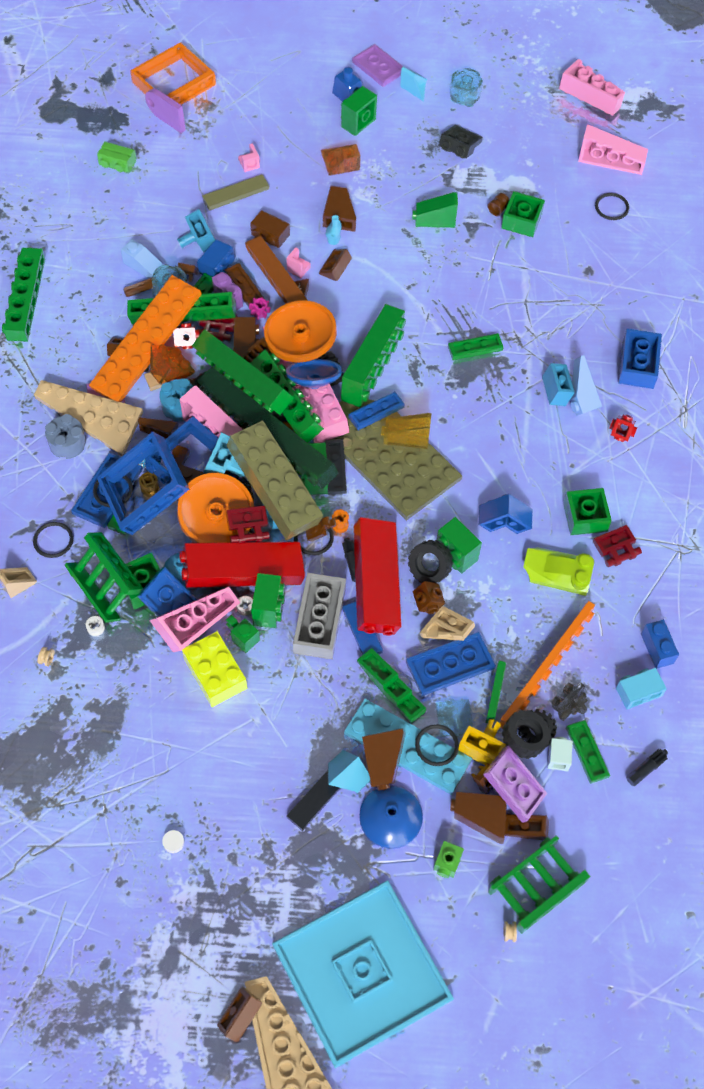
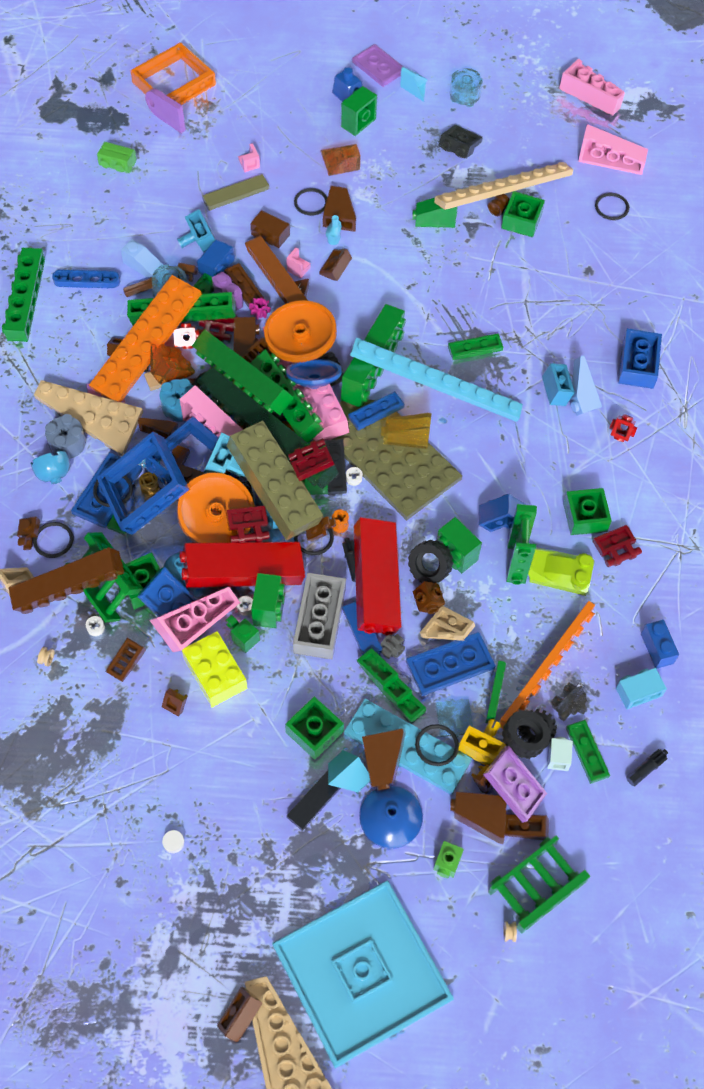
(27, 530): none -> reddish brown plate
(51, 467): none -> dark azure cylinder
(66, 580): none -> reddish brown brick
(86, 281): none -> blue beam
(131, 663): none -> reddish brown slope
(174, 701): none -> reddish brown tile
(309, 190): none -> black tyre
(313, 462): none -> dark red plate
(314, 728): none -> green brick
(354, 470): none -> white bush
(392, 646): none -> dark grey gear
(436, 379): none -> medium azure plate
(503, 185): none -> tan plate
(519, 542): none -> green fence

